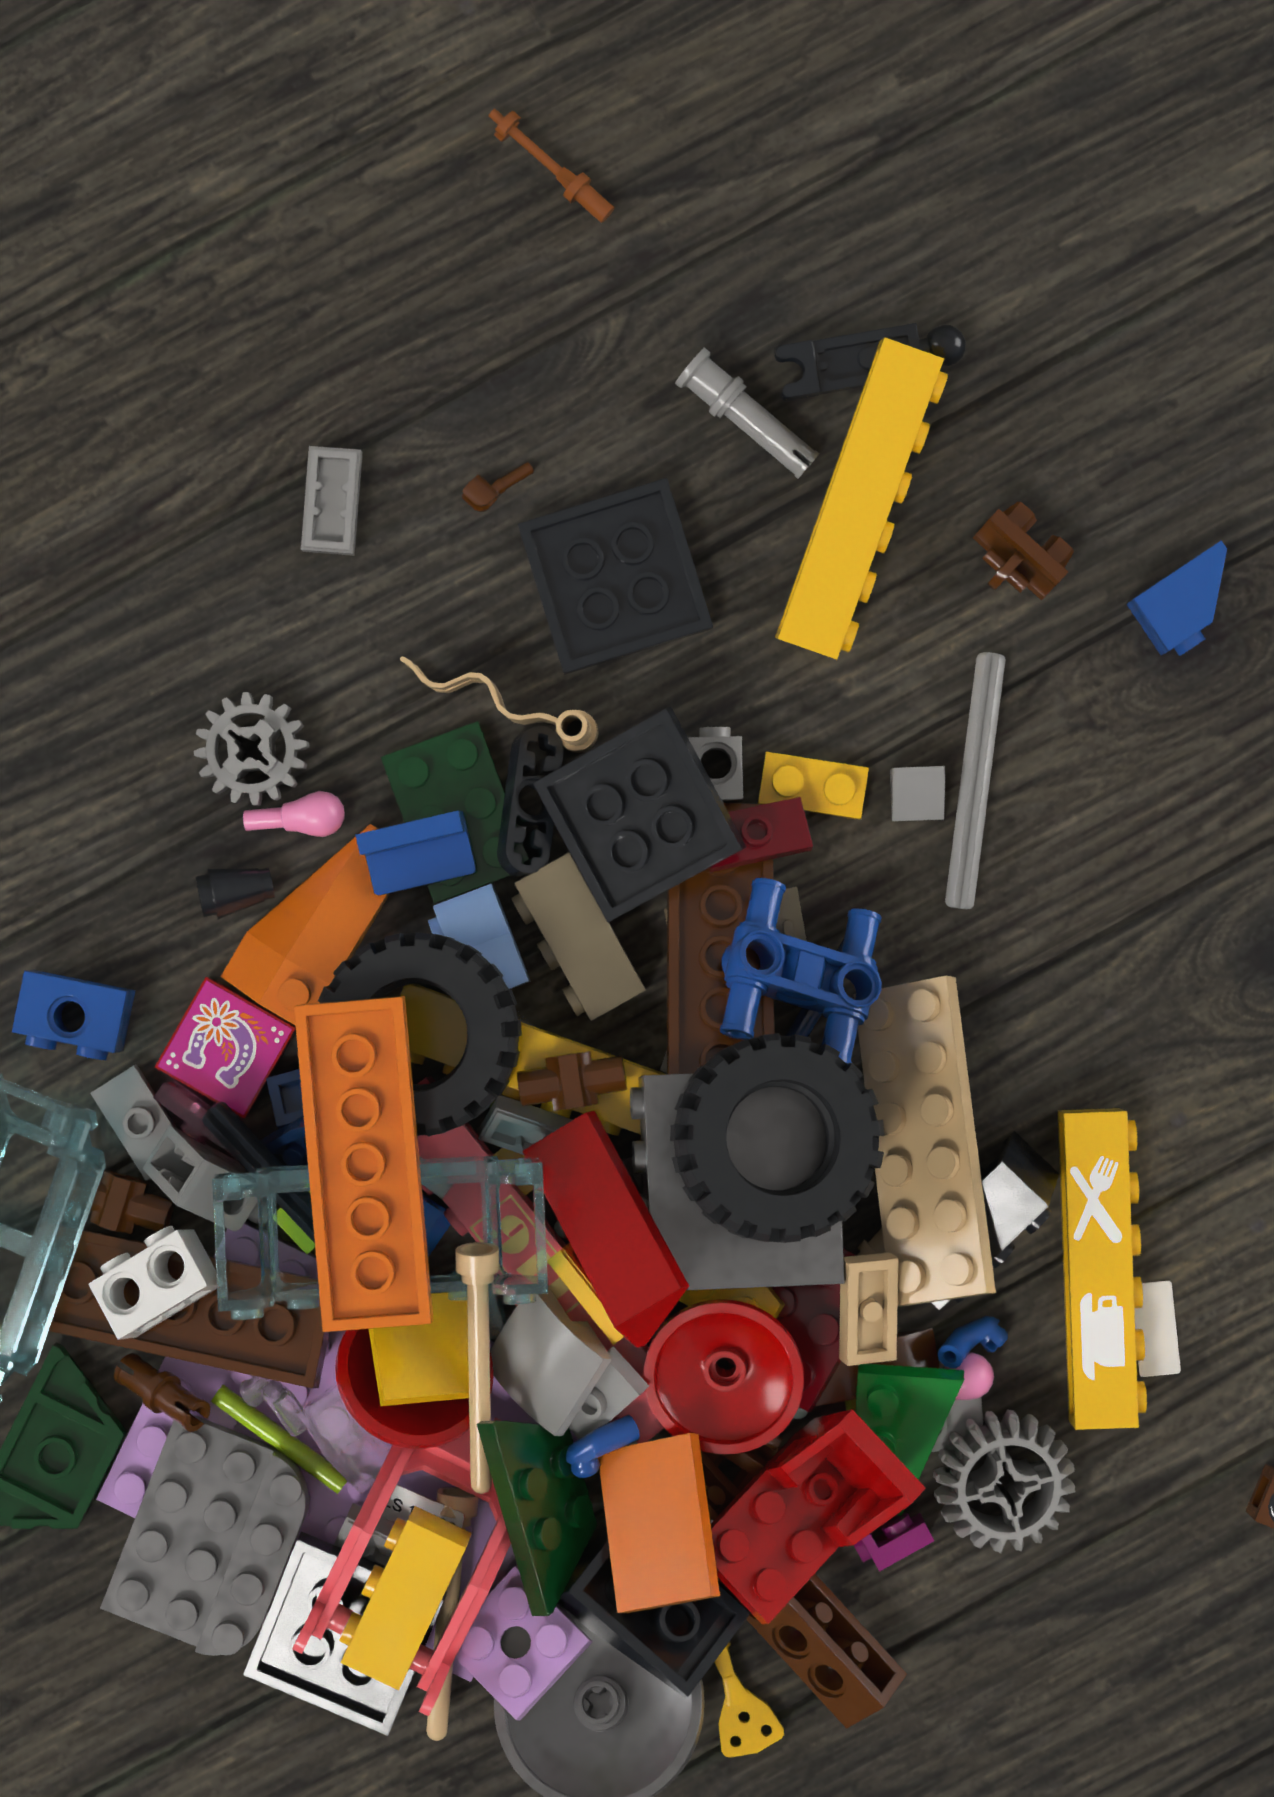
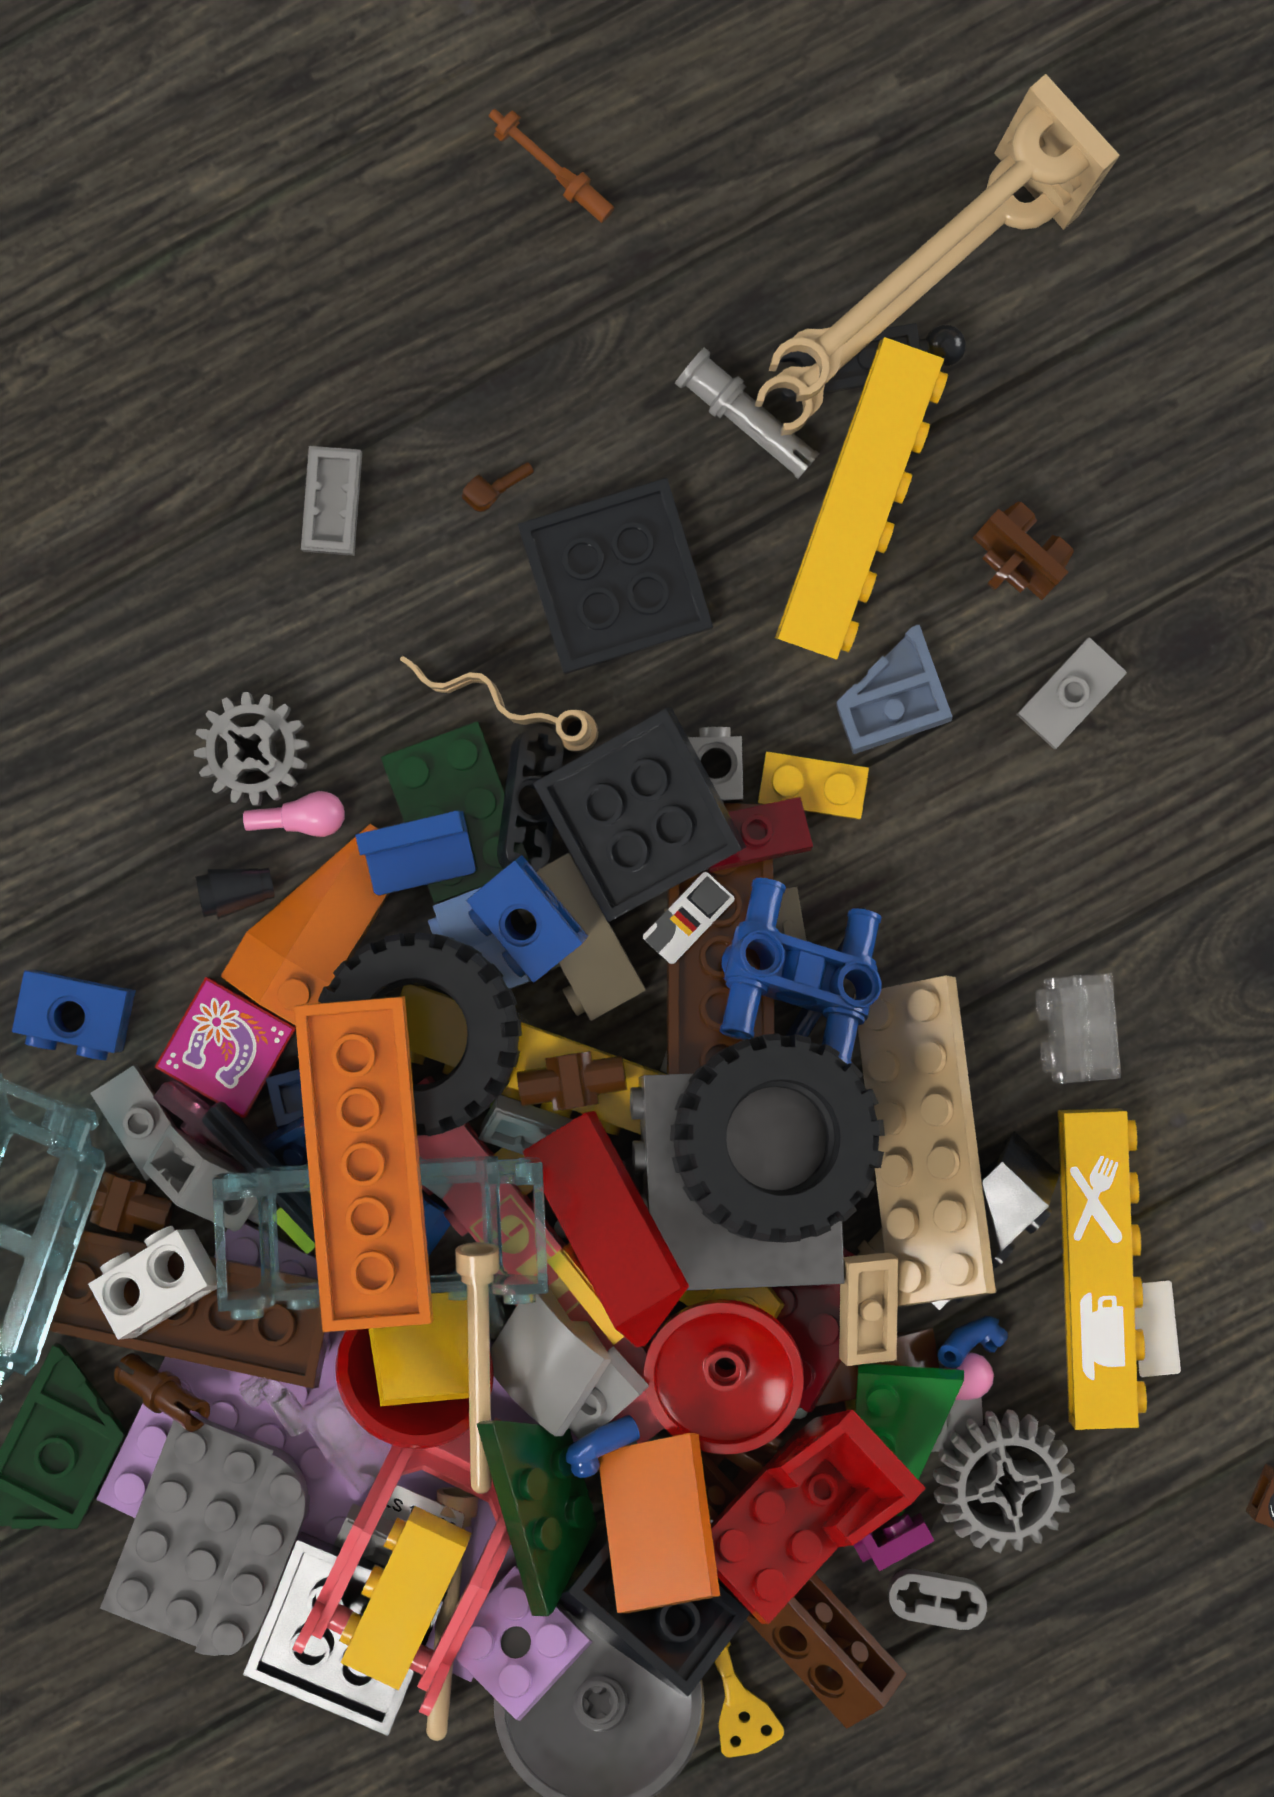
(279, 1438): lime bar -> none
(522, 888): none -> blue brick
(688, 917): none -> sticker
(895, 697): none -> sand blue wing
(917, 793): light grey slope -> none
(934, 1611): none -> light grey beam
(975, 780): light grey axle -> none
(1045, 150): none -> tan piece
(1071, 693): none -> light grey plate
(1080, 1028): none -> clear brick
(1182, 602): blue slope -> none

